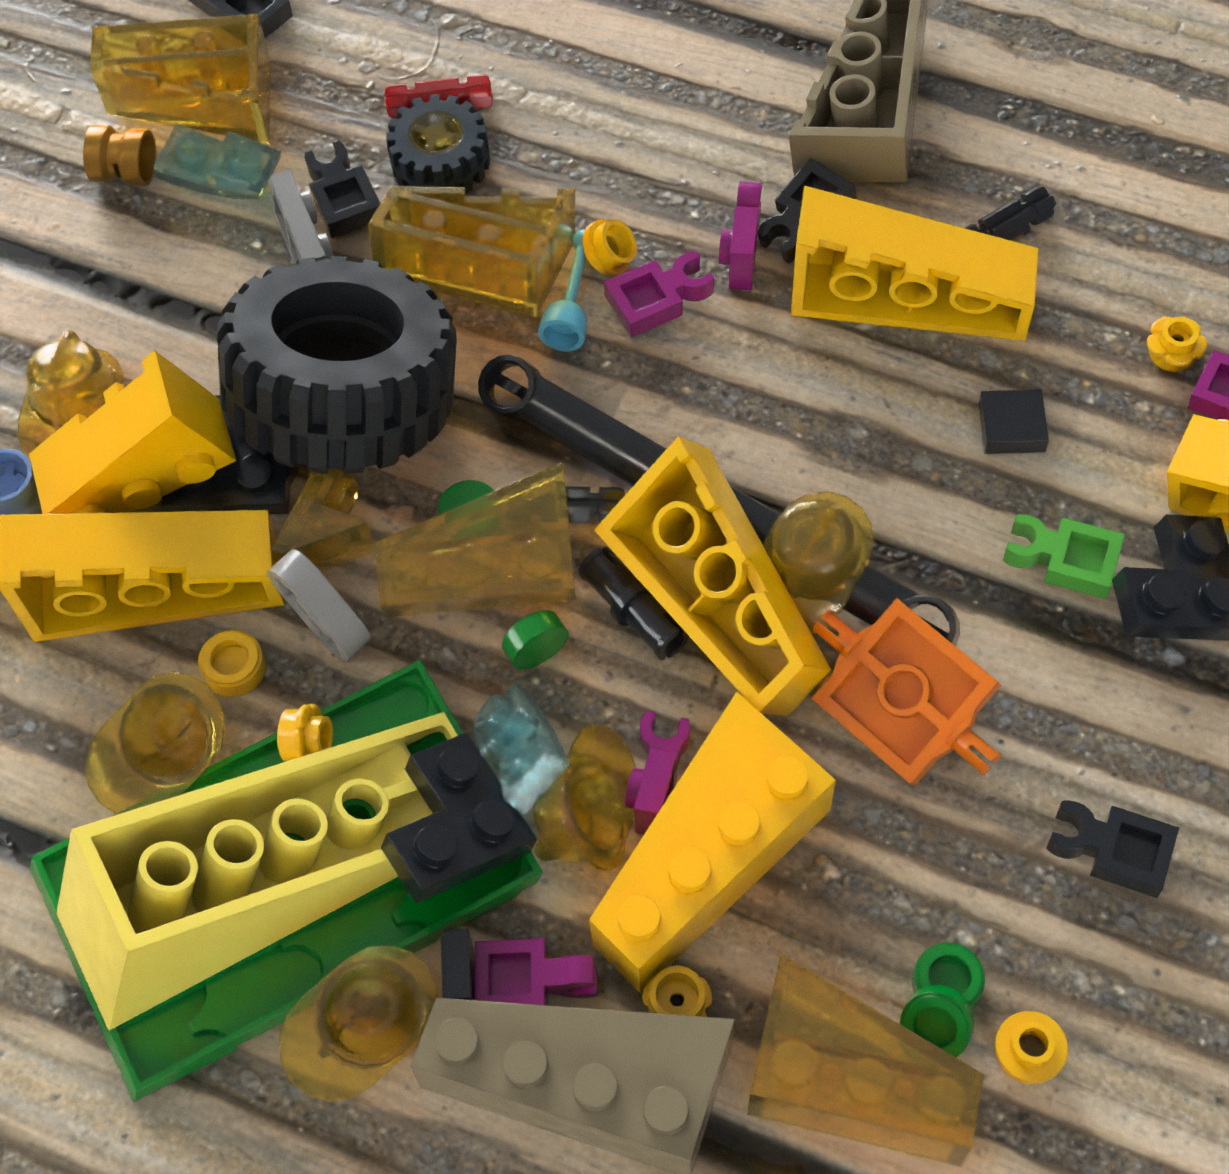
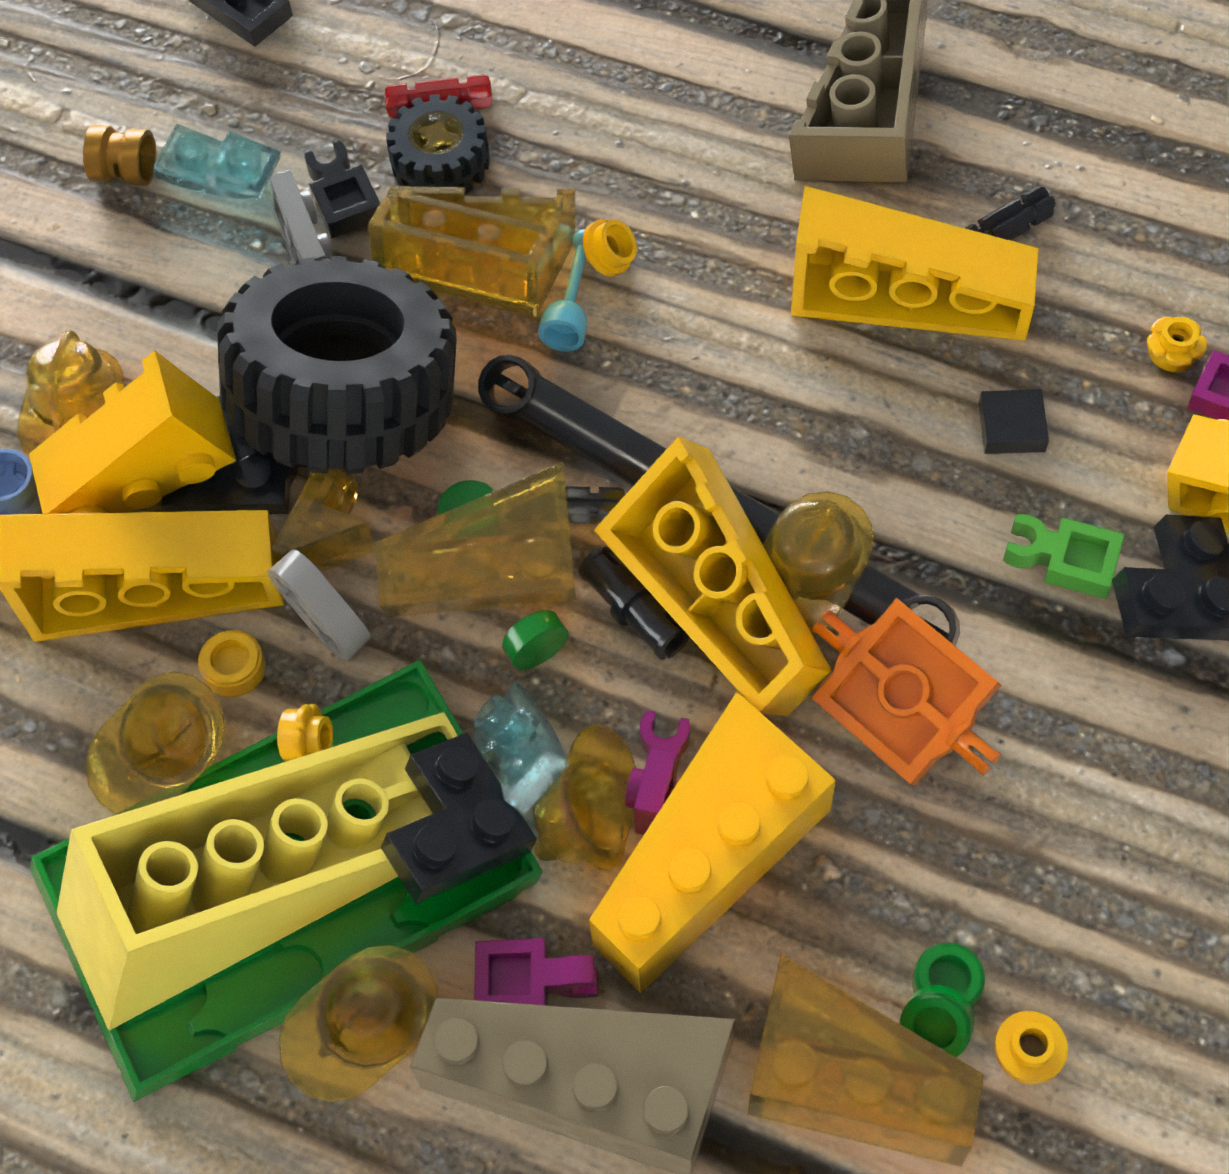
(187, 73): clear yellow wedge -> none
(457, 964): black tile -> none
(654, 296): magenta plate -> none
(677, 981): yellow plate -> none
(740, 244): magenta plate -> none
(790, 203): black plate -> none
(1125, 847): black plate -> none

